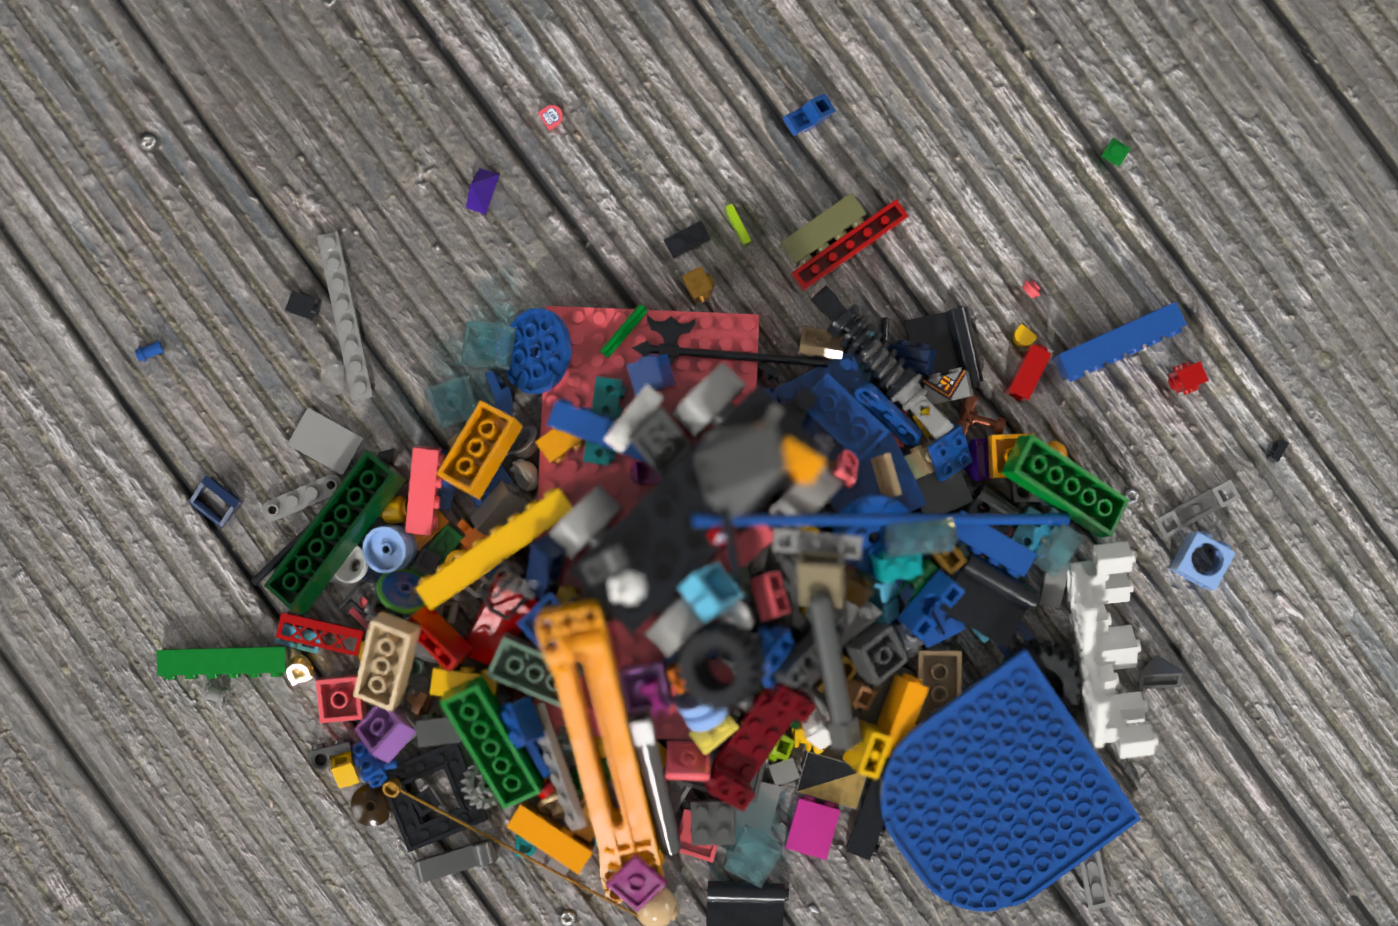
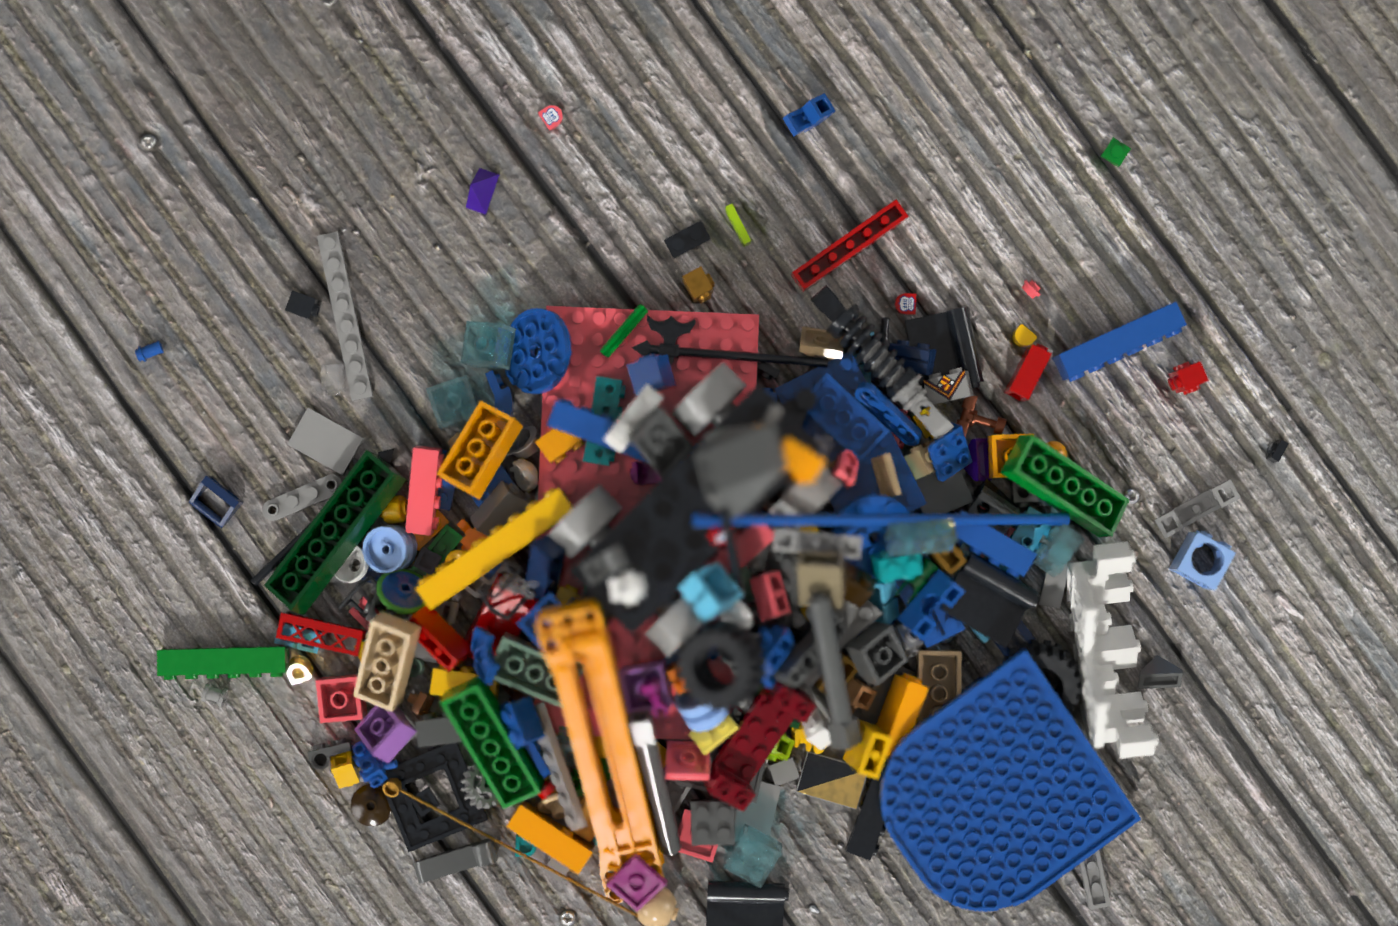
(485, 663): none -> blue tile
(812, 827): dark pink brick -> none
(822, 230): olive brick -> none
(906, 304): none -> tile

